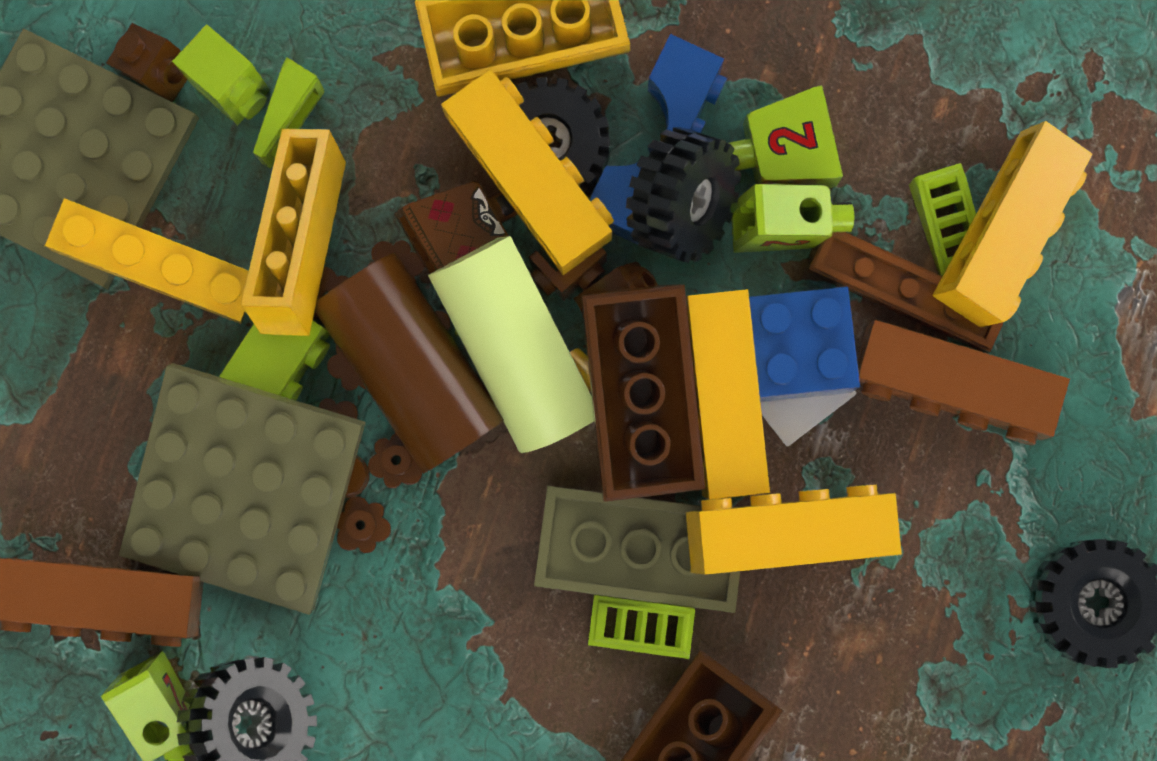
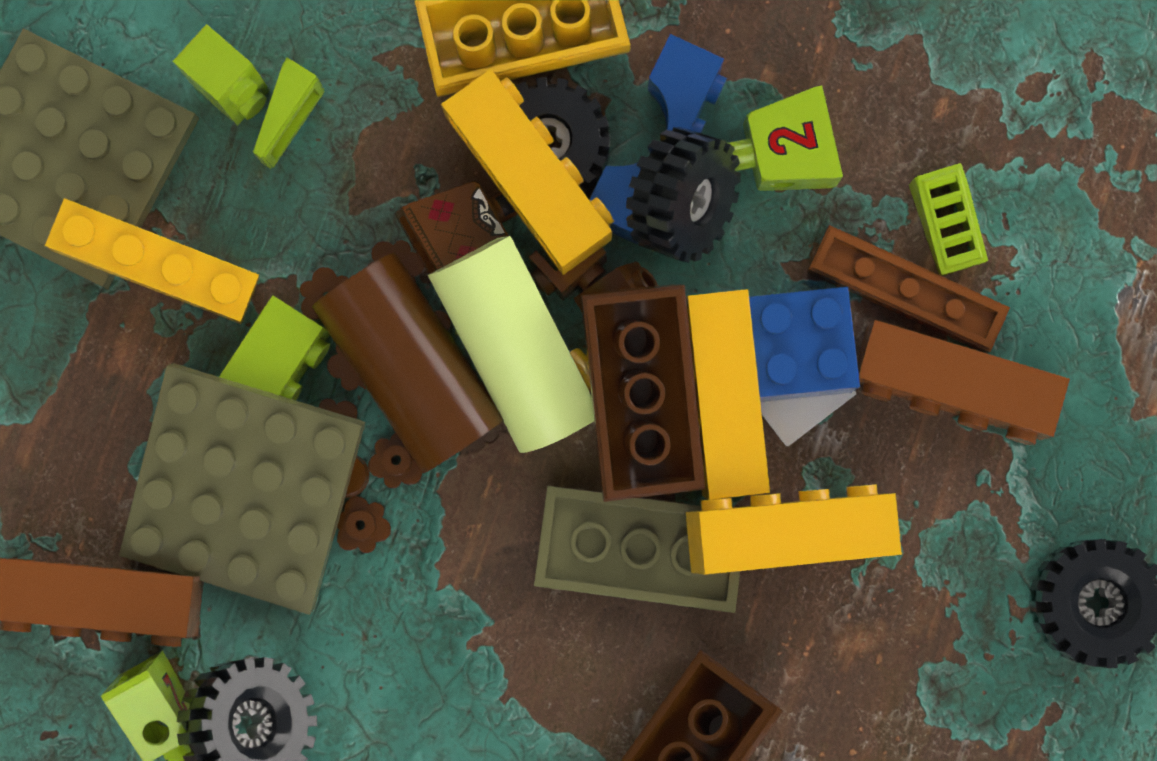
(148, 61): reddish brown bracket -> none
(294, 232): yellow brick -> none
(683, 632): lime slope -> none
(787, 217): lime torso -> none
(1013, 225): yellow brick -> none

